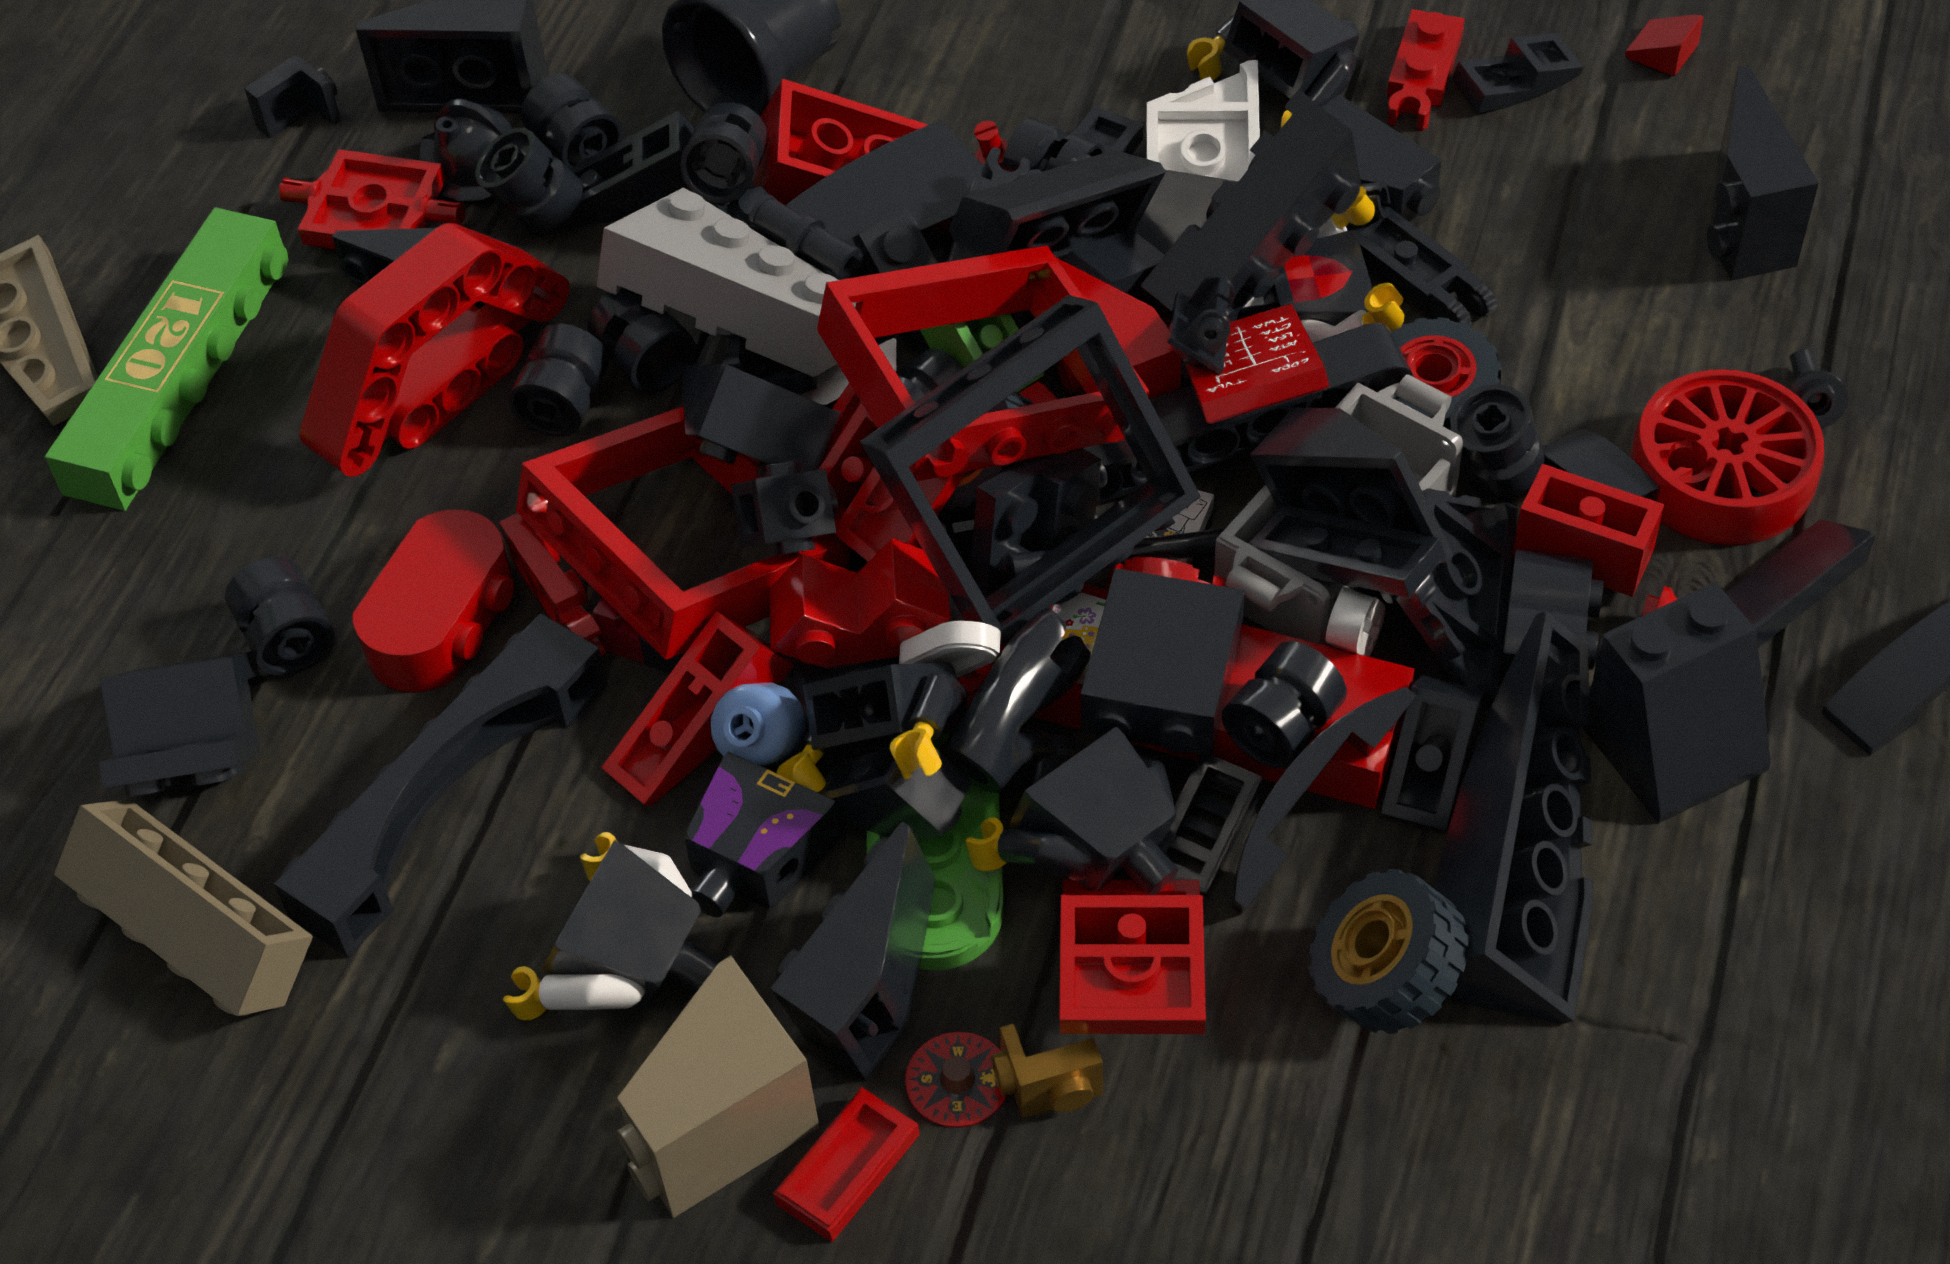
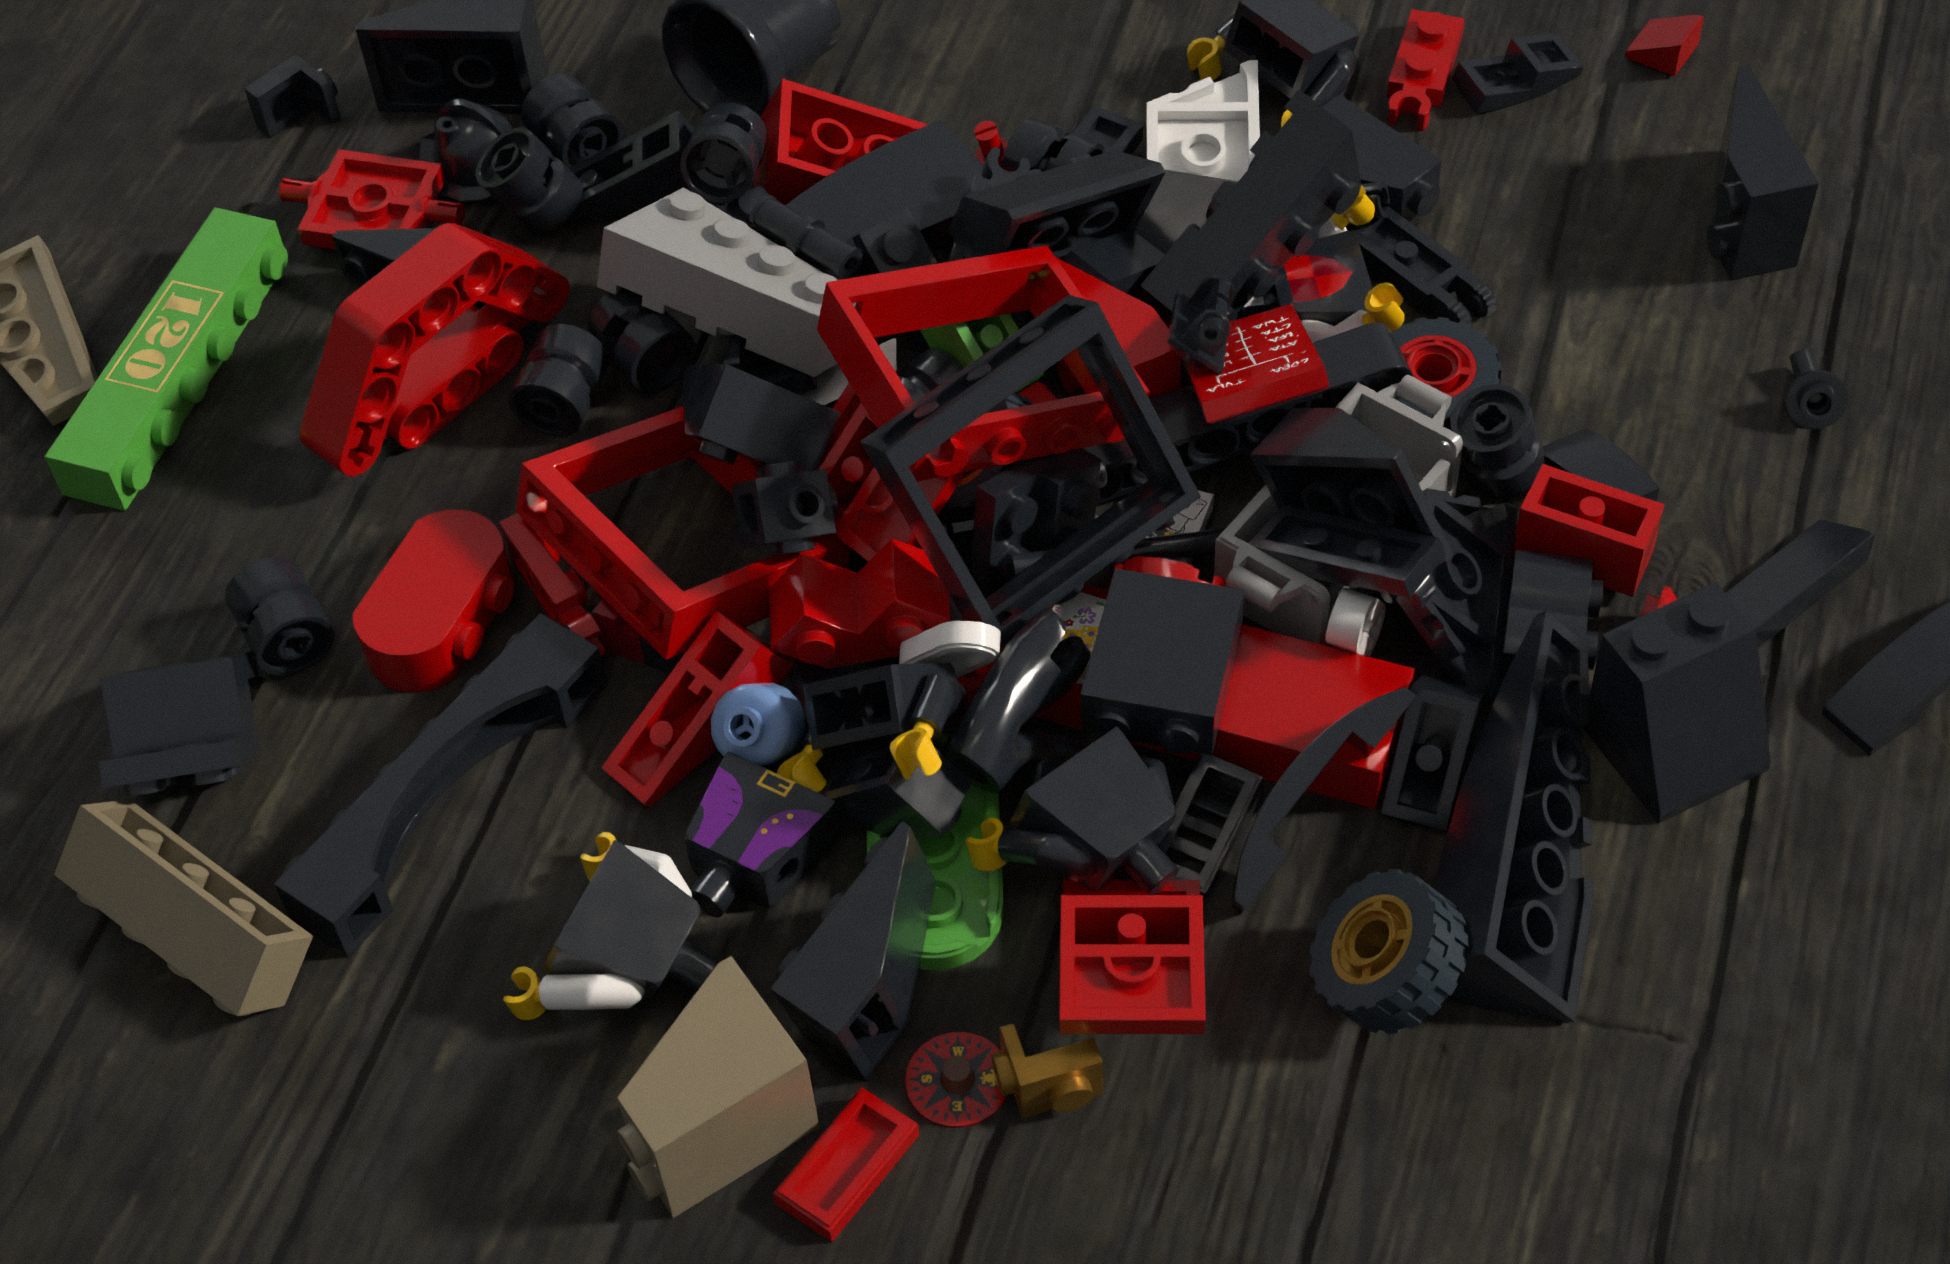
(1284, 704): black wheel -> none
(1729, 434): red piece -> none

